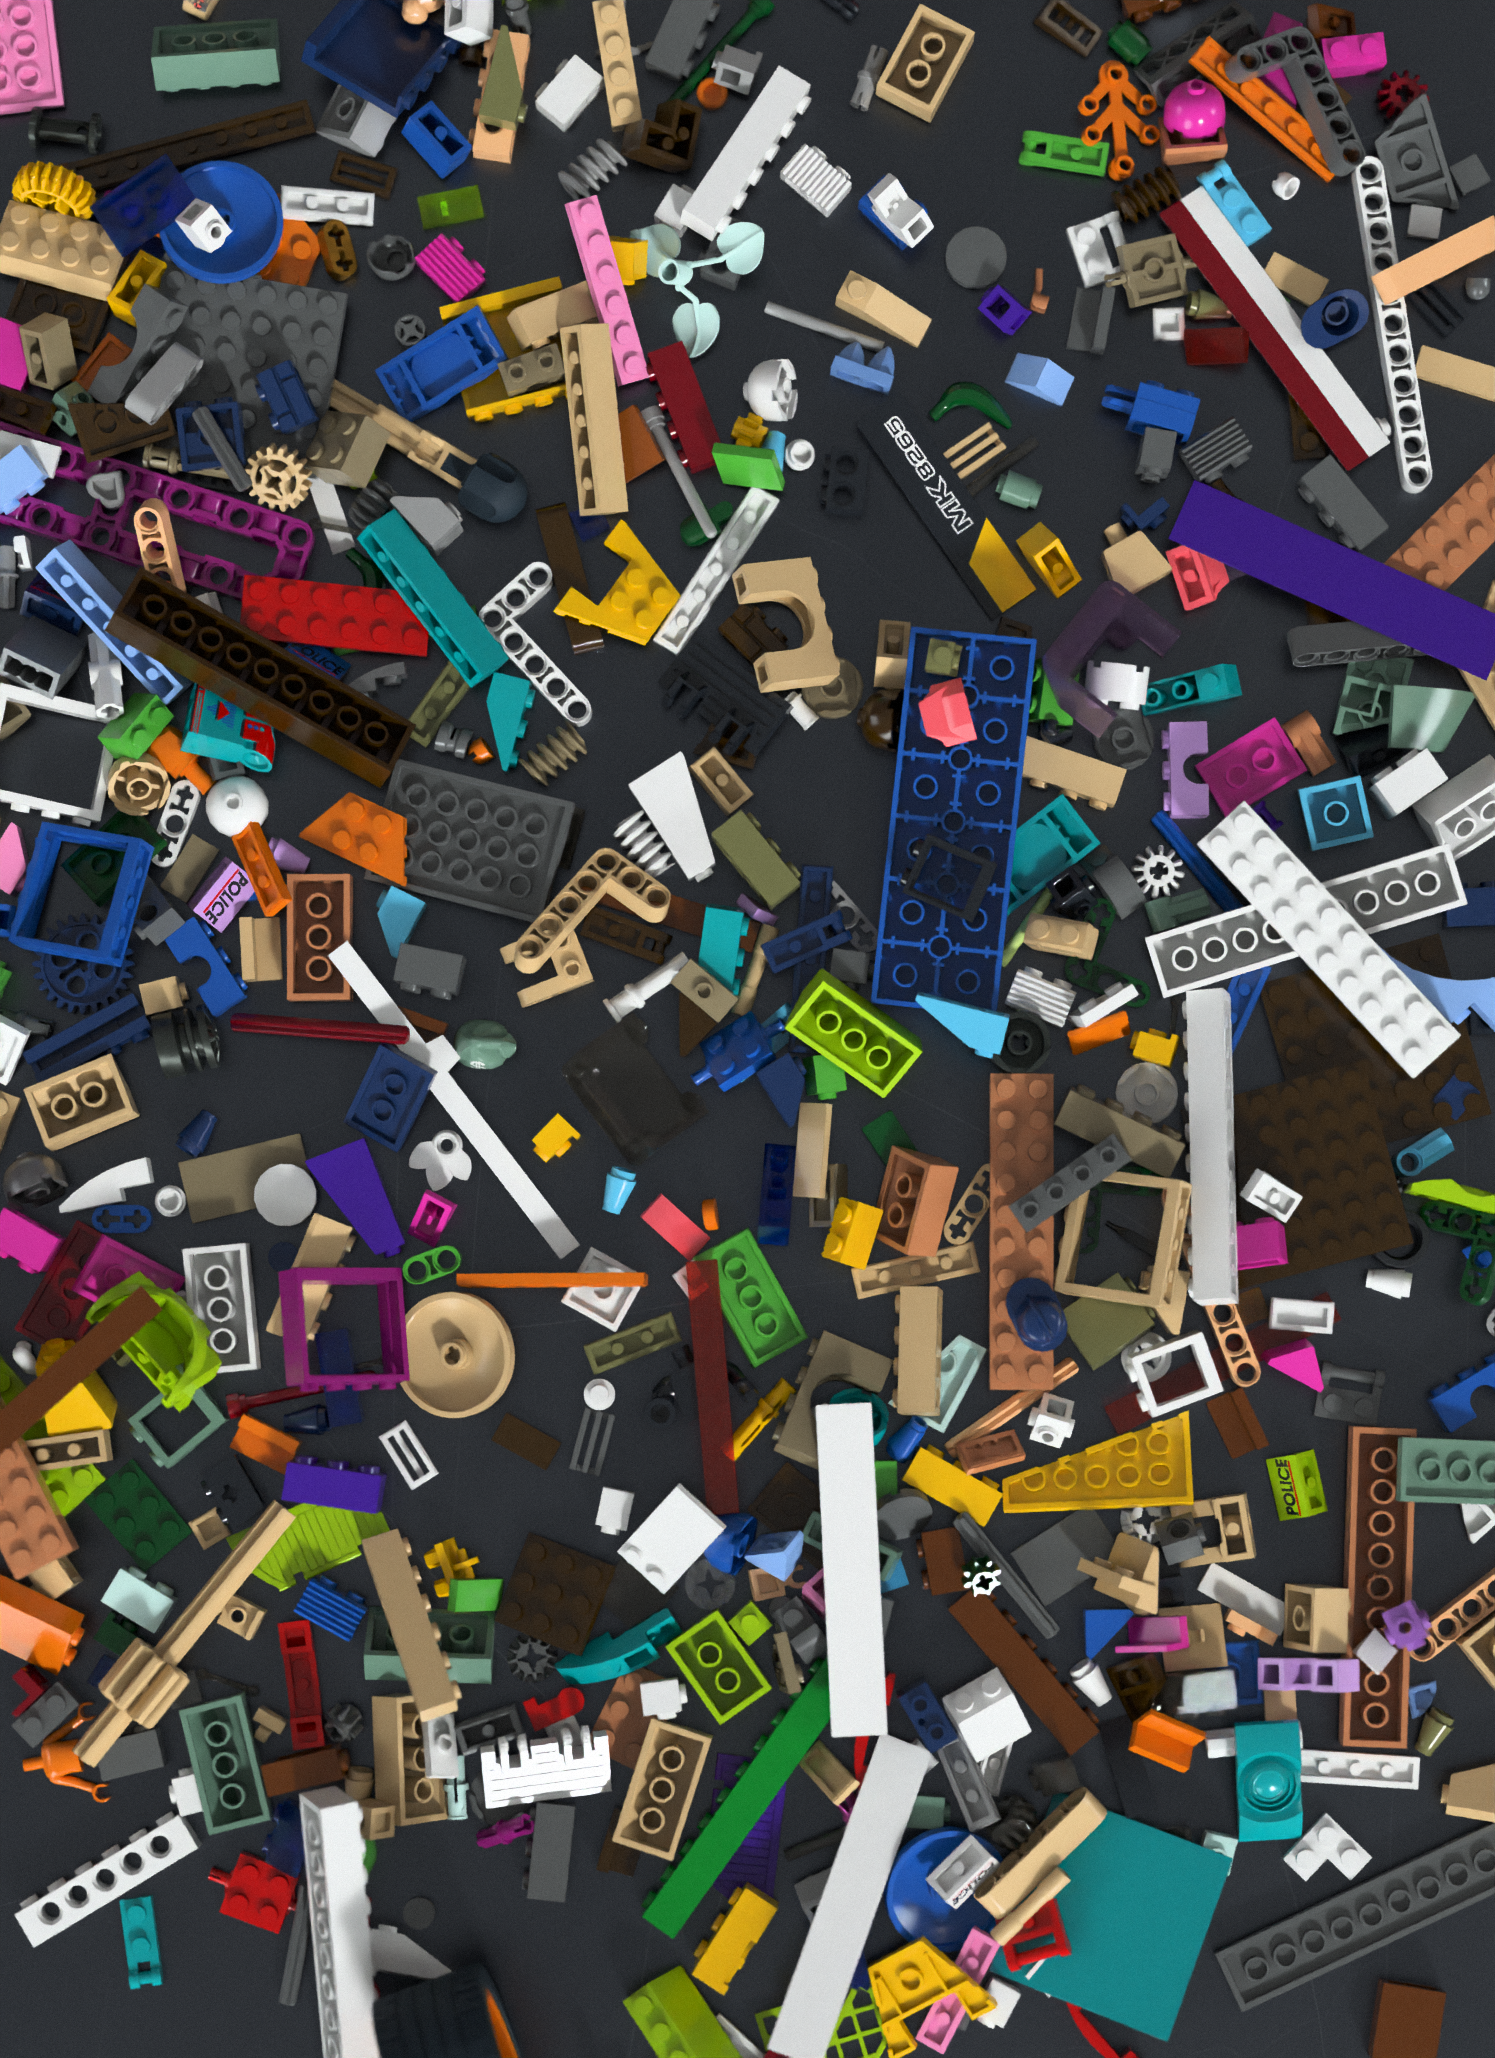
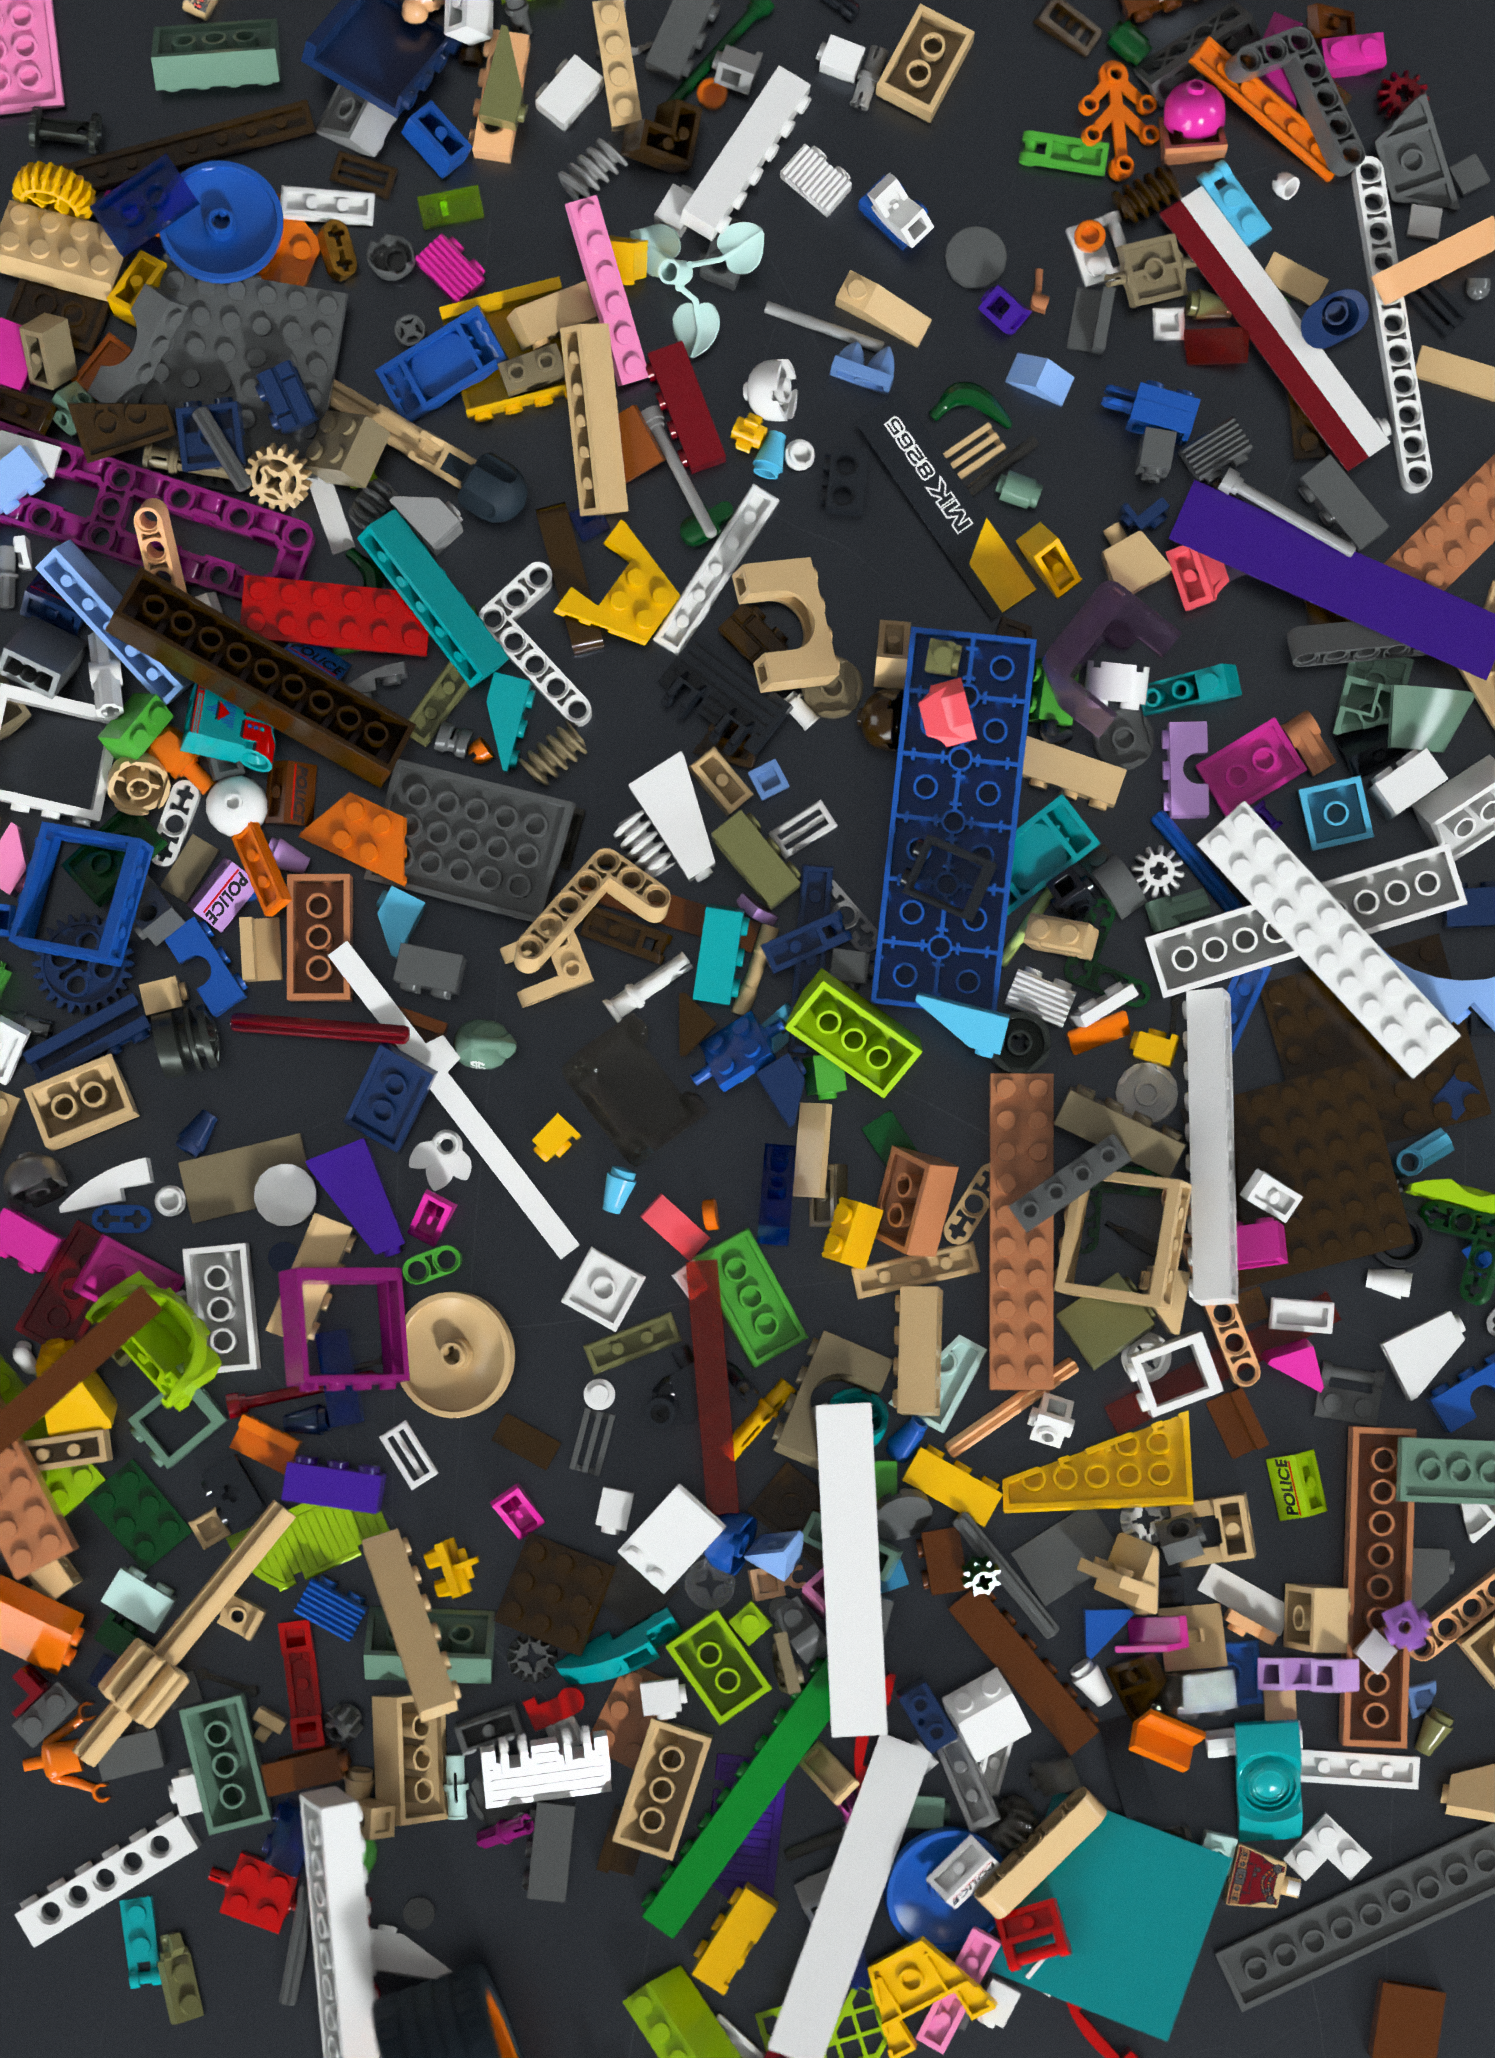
(107, 488): light grey tile -> none
(163, 383): light grey beam -> none
(178, 1980): none -> olive hinge
(203, 225): white brick -> none
(290, 793): none -> reddish brown panel
(315, 523): clear smoke hinge -> none
(440, 1747): white plate -> none
(475, 1594): bright green tile -> none
(517, 1511): none -> dark pink slope
(547, 1280): orange tile -> none
(704, 990): dark tan plate -> none
(748, 466): bright green tile -> none
(768, 779): none -> medium blue plate
(824, 816): none -> white tile
(841, 58): none -> white brick
(990, 1452): nougat plate -> none
(1036, 1314): dark blue piece -> none
(1045, 1891): tan piece -> none
(1089, 236): none -> orange tile
(1234, 484): none -> light grey piece
(1258, 1879): none -> torso
(1422, 1351): none -> white slope
(1430, 1572): none -> dark grey slope

